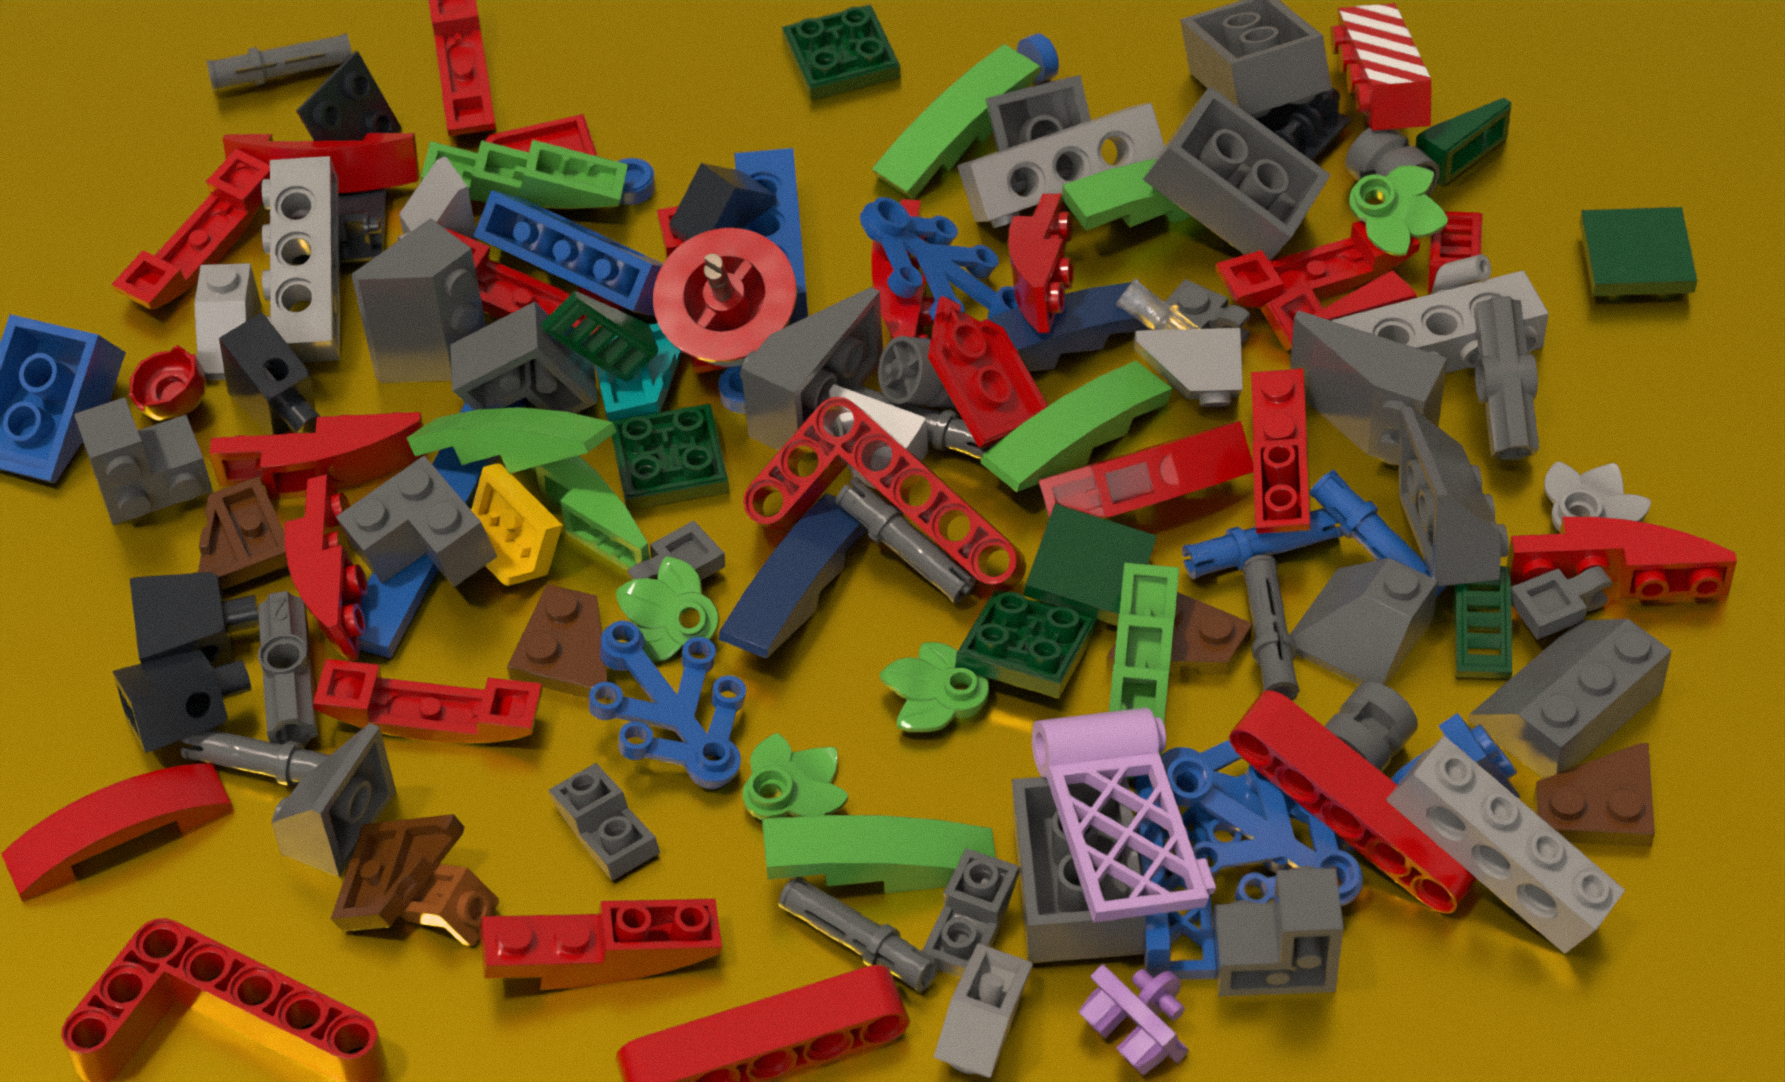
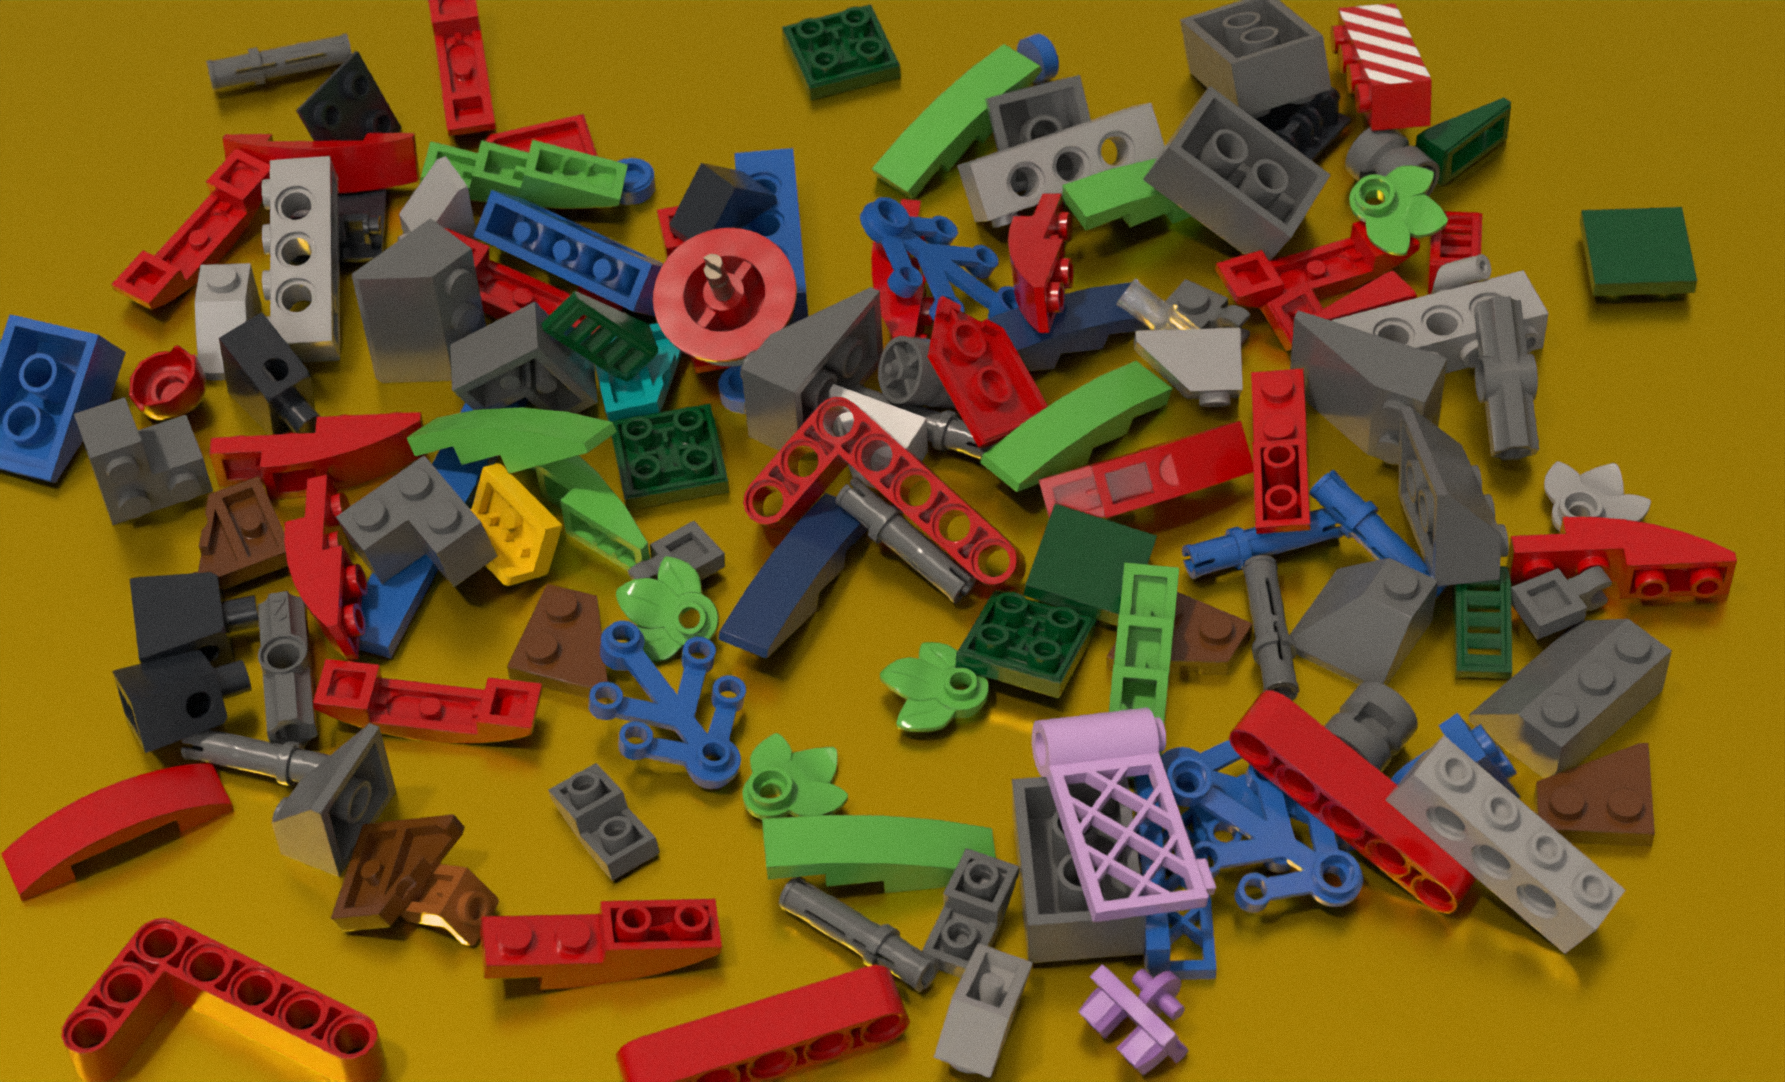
(1283, 943): dark grey brick -> none

